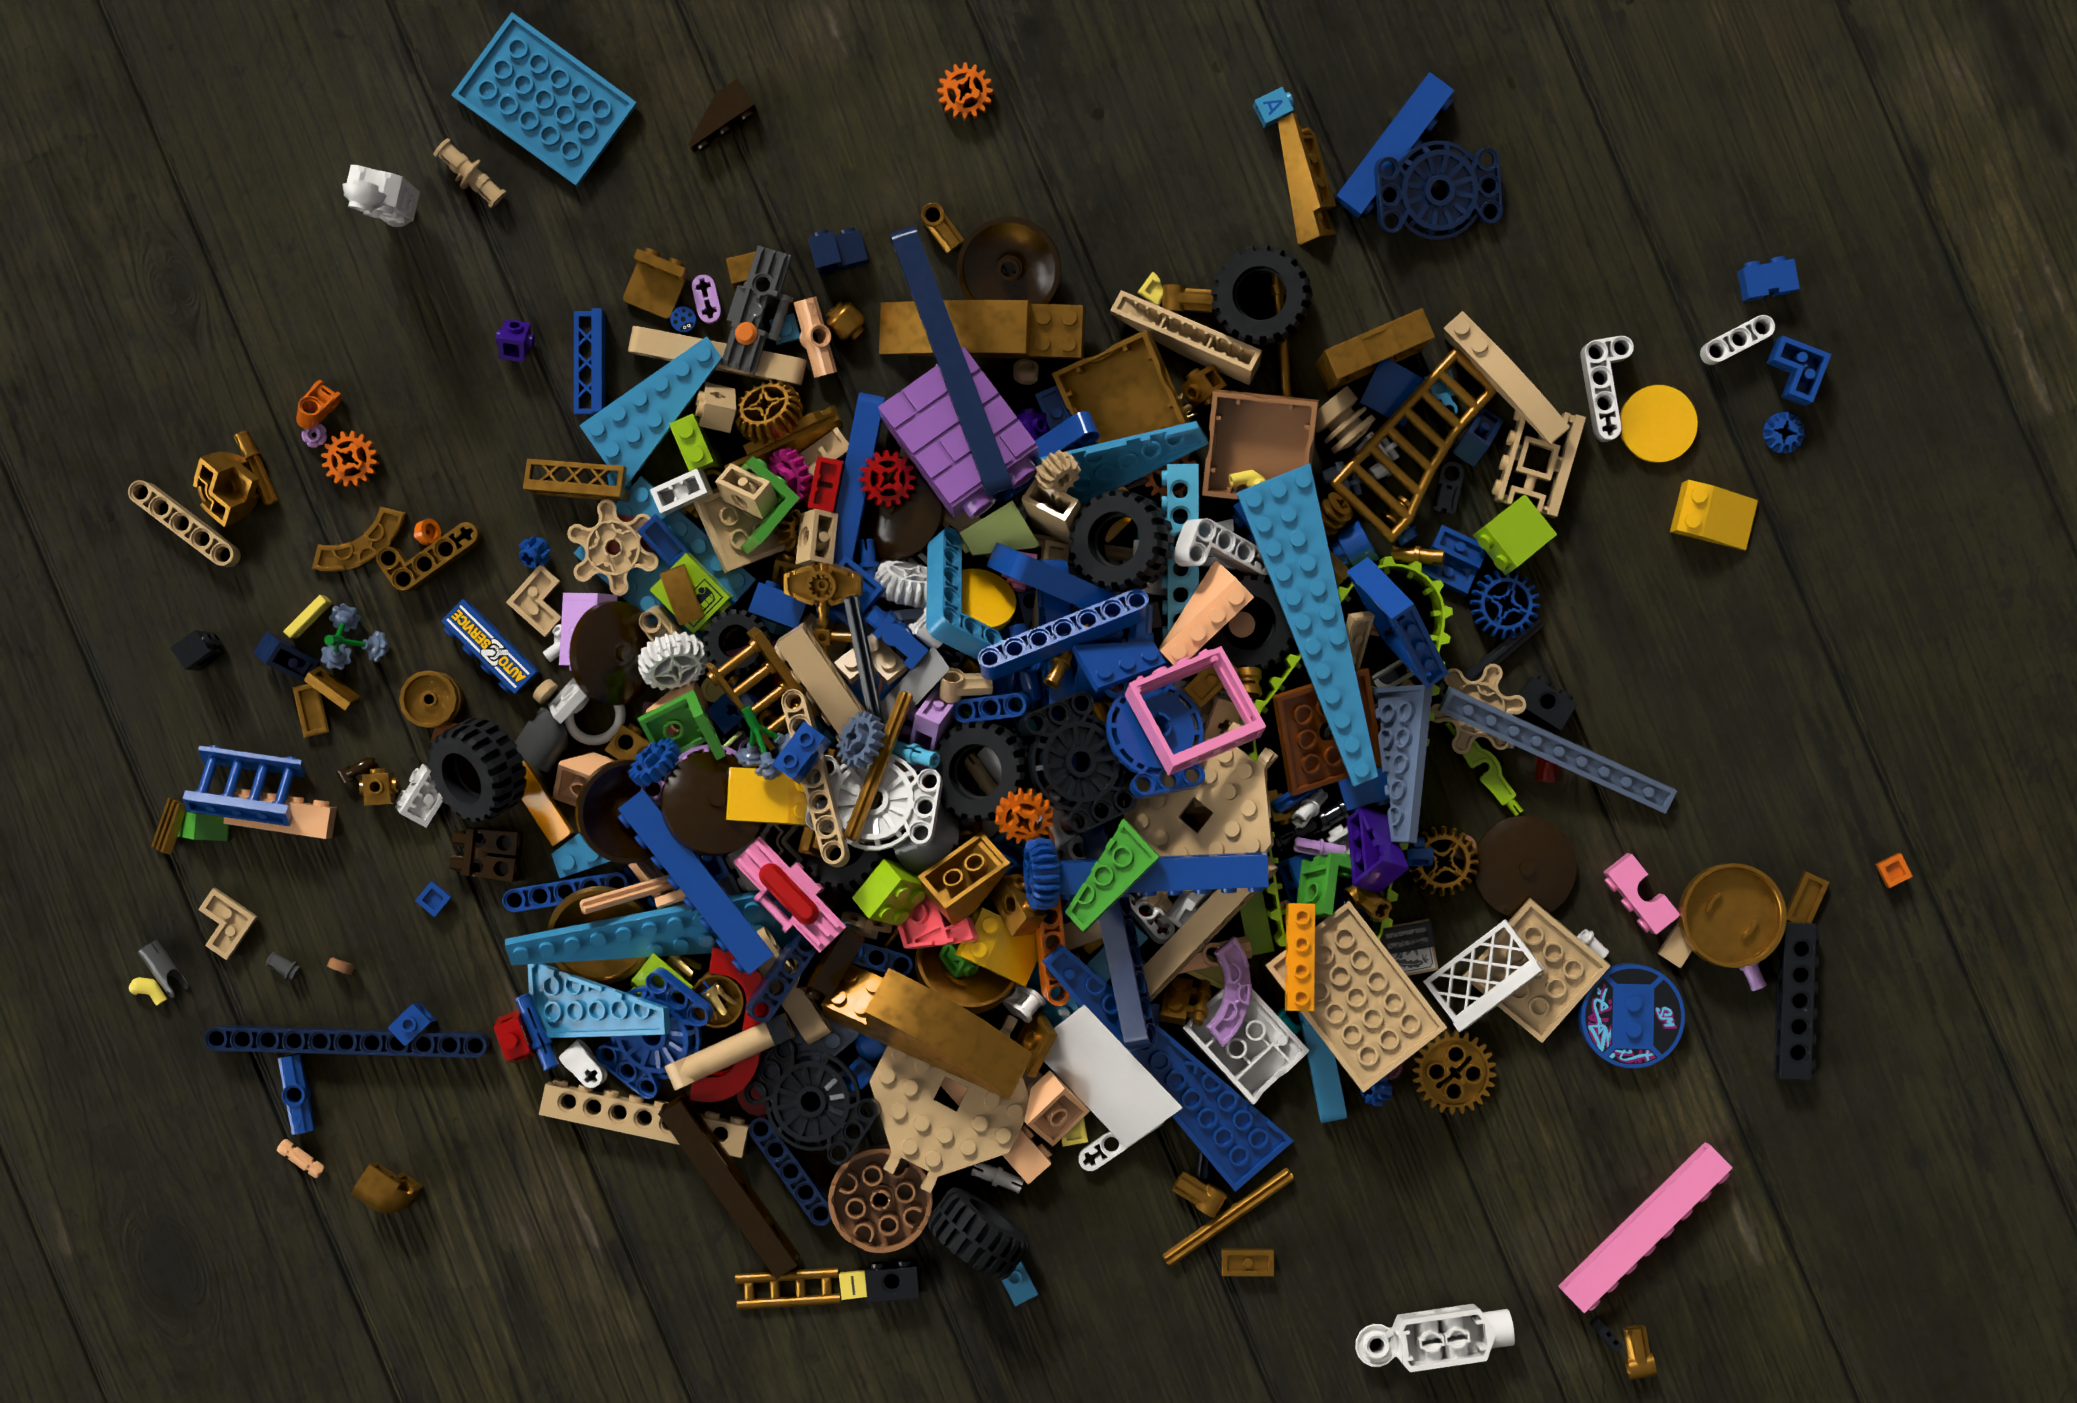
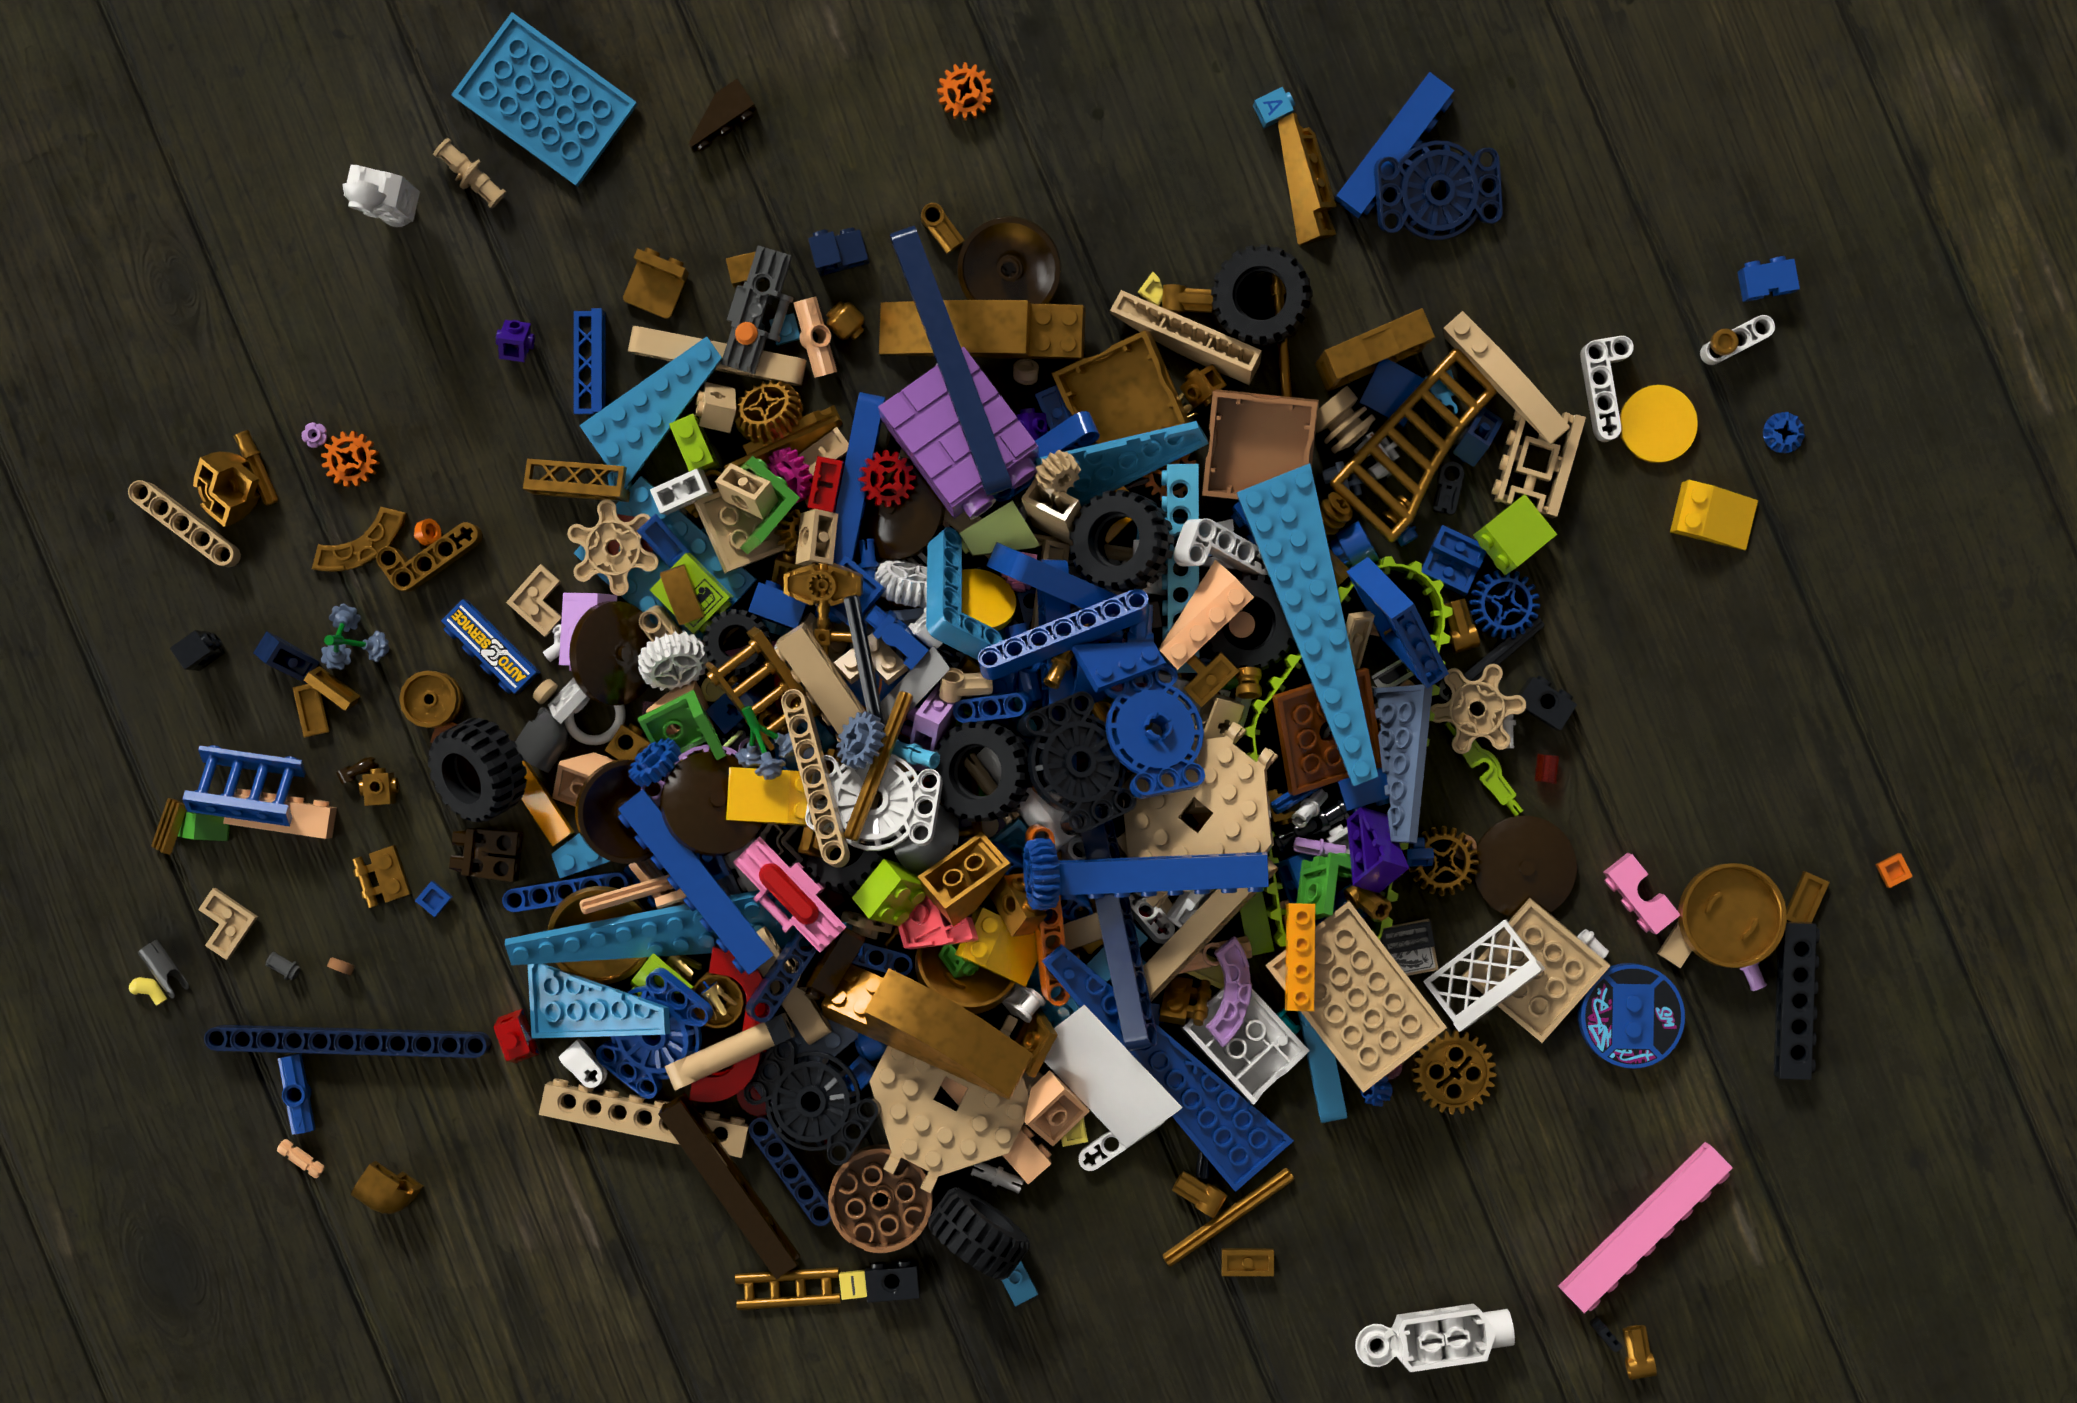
(308, 617): light yellow tile -> none
(318, 401): orange piece -> none
(389, 874): none -> pearl gold plate
(411, 1023): blue bracket -> none
(420, 798): white bracket -> none
(534, 552): blue gear -> none
(547, 1060): blue pin -> none
(683, 319): blue tile -> none
(700, 301): lavender beam -> none
(801, 752): blue brick -> none
(1025, 812): orange gear -> none
(1117, 870): bright green wing -> none
(1183, 668): bright pink window -> none
(1248, 478): light yellow arm -> none
(1424, 556): pearl gold pin -> none
(1462, 631): none -> pearl gold piece
(1557, 750): sand blue plate -> none
(1724, 342): none -> pearl gold tile
(1804, 365): blue brick -> none

